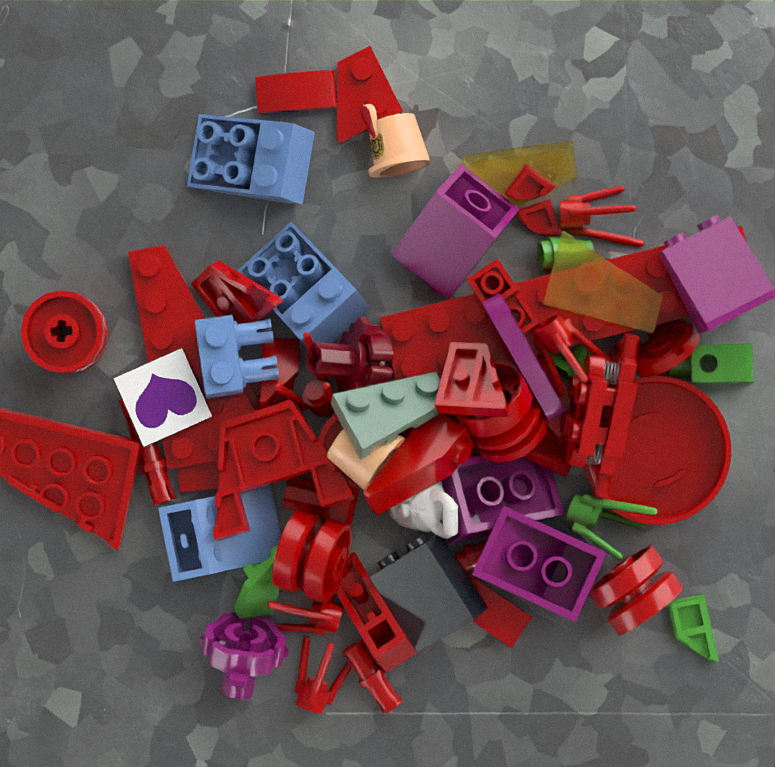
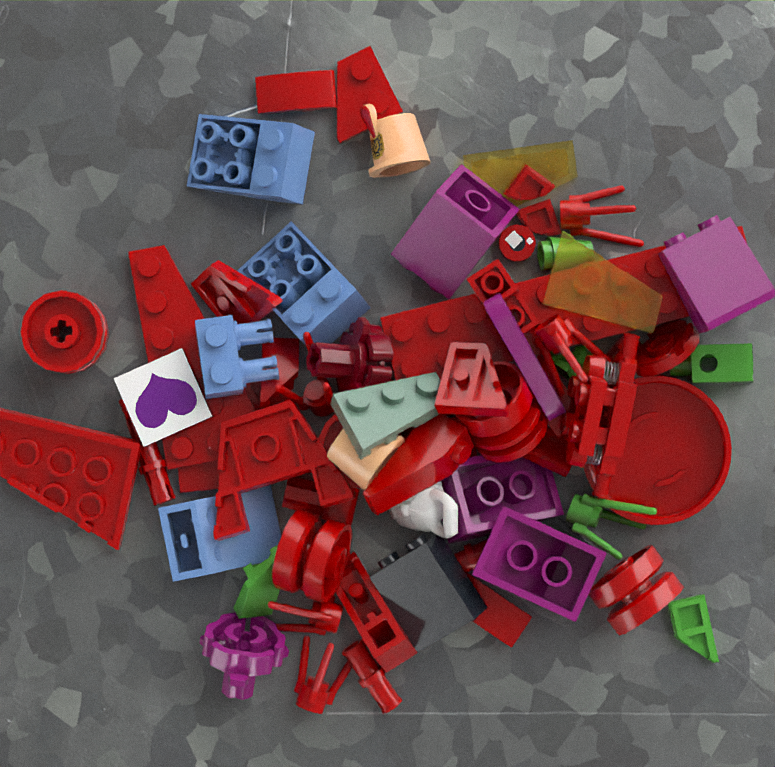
(516, 243): none -> red tile

